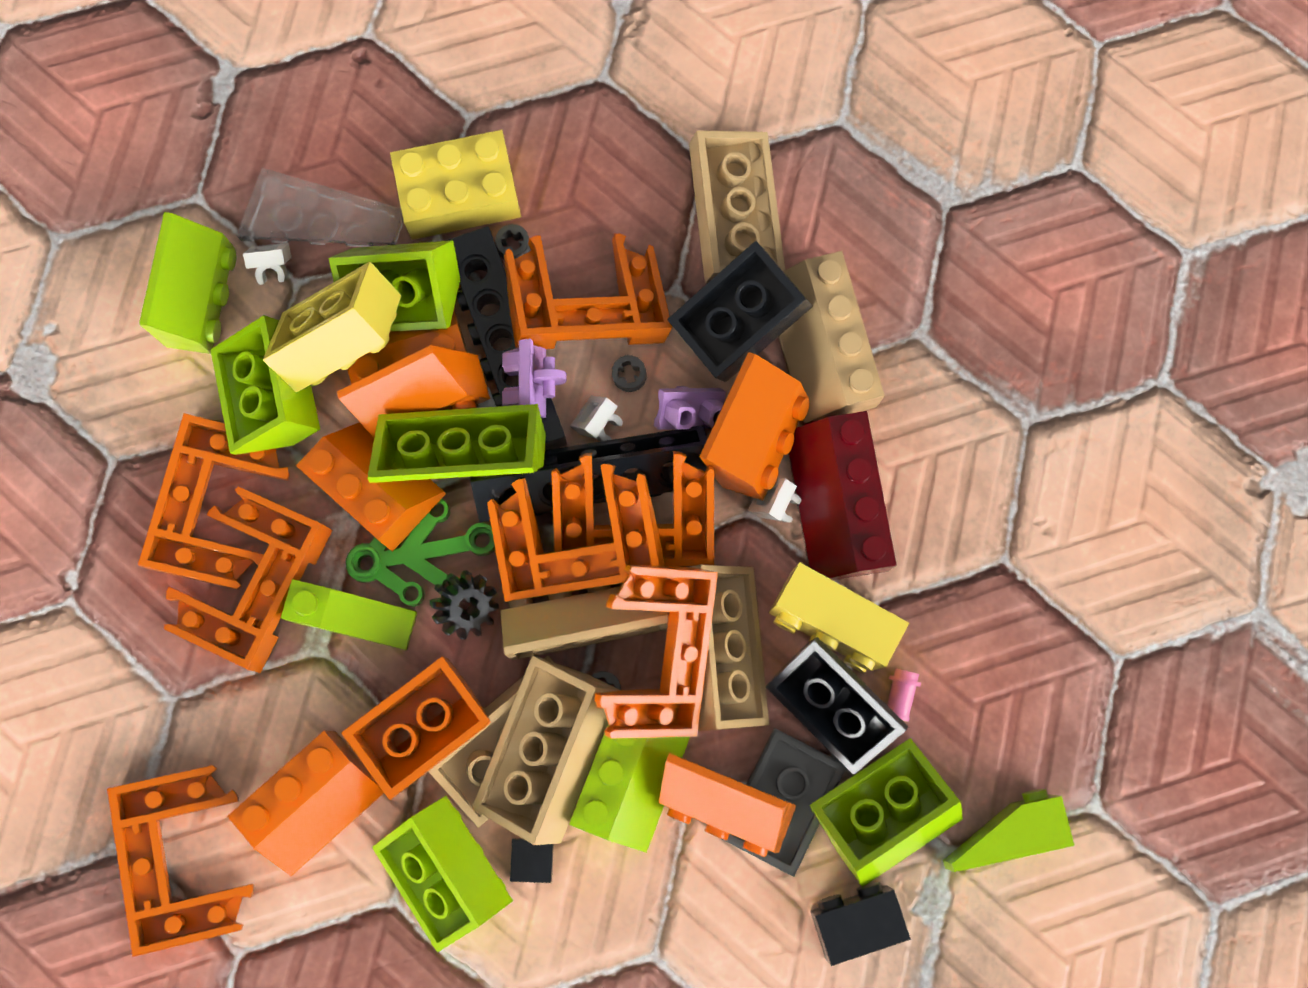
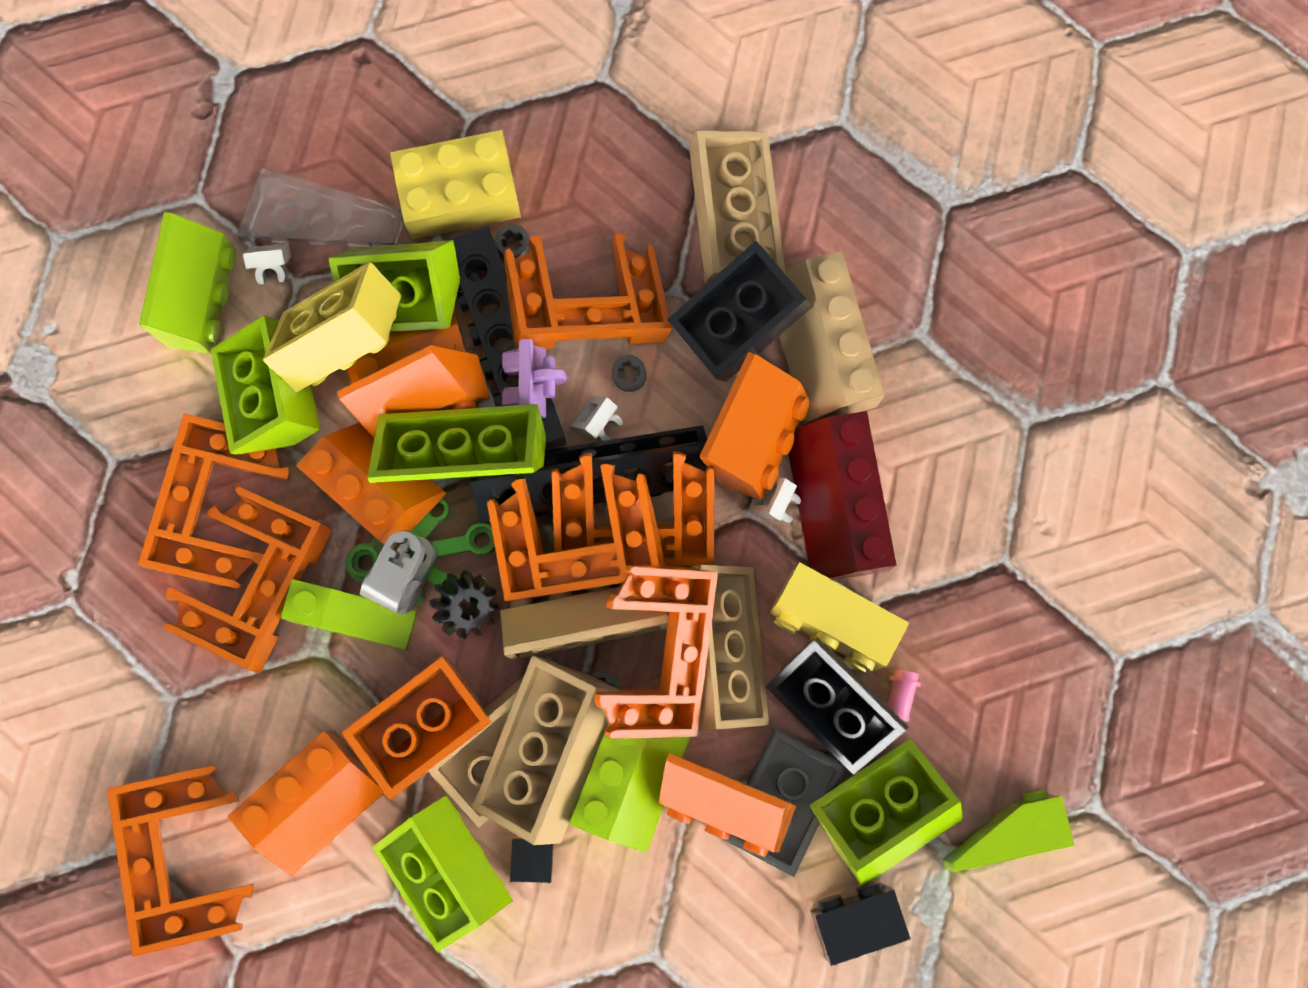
(398, 576): none -> light grey piece
(688, 407): lavender hips -> none

